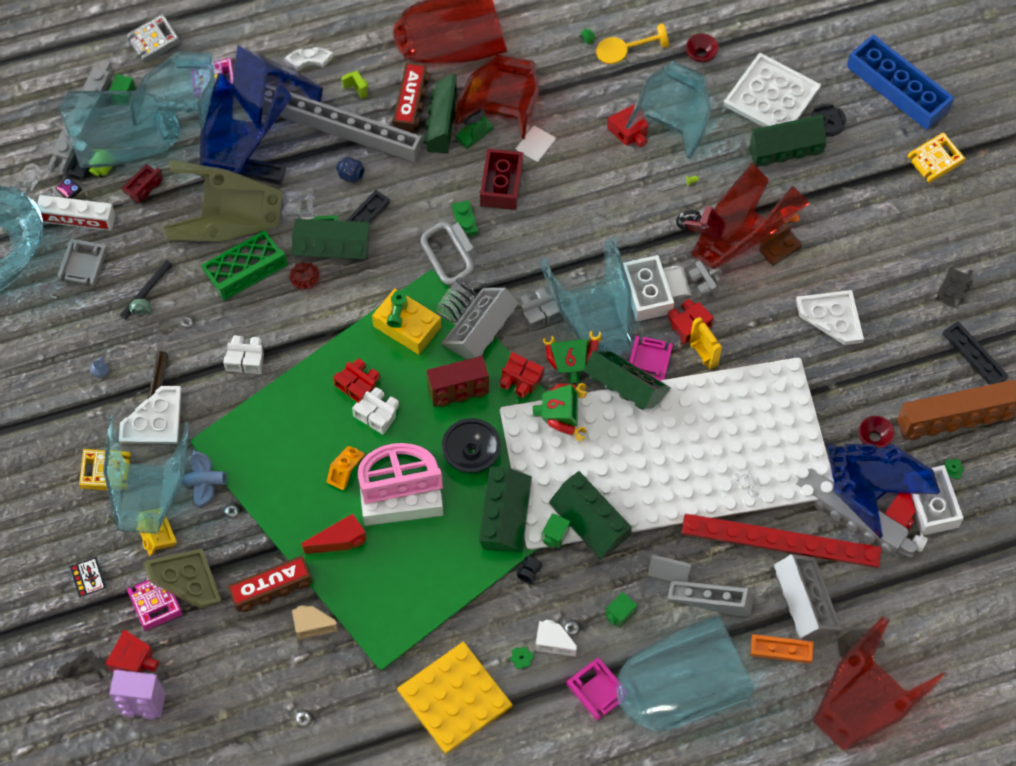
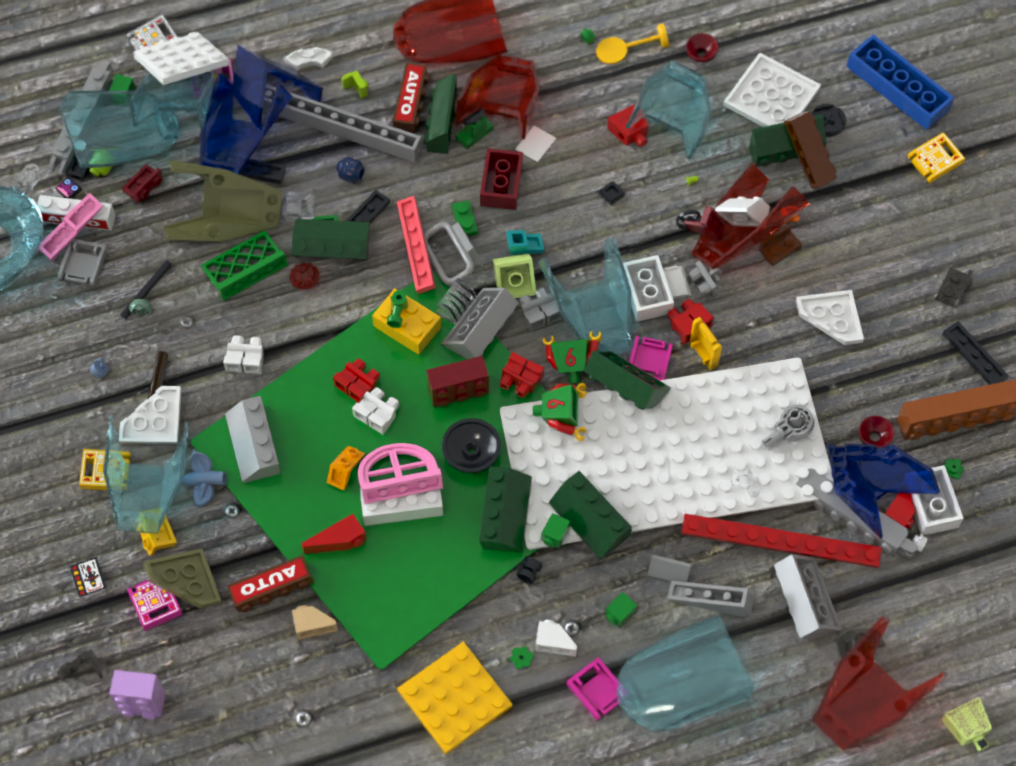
(70, 227): none -> bright pink slope
(131, 655): red torso -> none
(180, 58): none -> white plate
(252, 440): none -> light grey slope
(416, 245): none -> coral plate
(515, 275): none -> yellowish green slope
(523, 243): none -> teal brick
(611, 193): none -> black tile
(744, 211): none -> white slope
(781, 648): orange plate -> none
(791, 426): none -> light grey pin
(810, 149): none -> reddish brown brick
(969, 724): none -> yellowish green torso

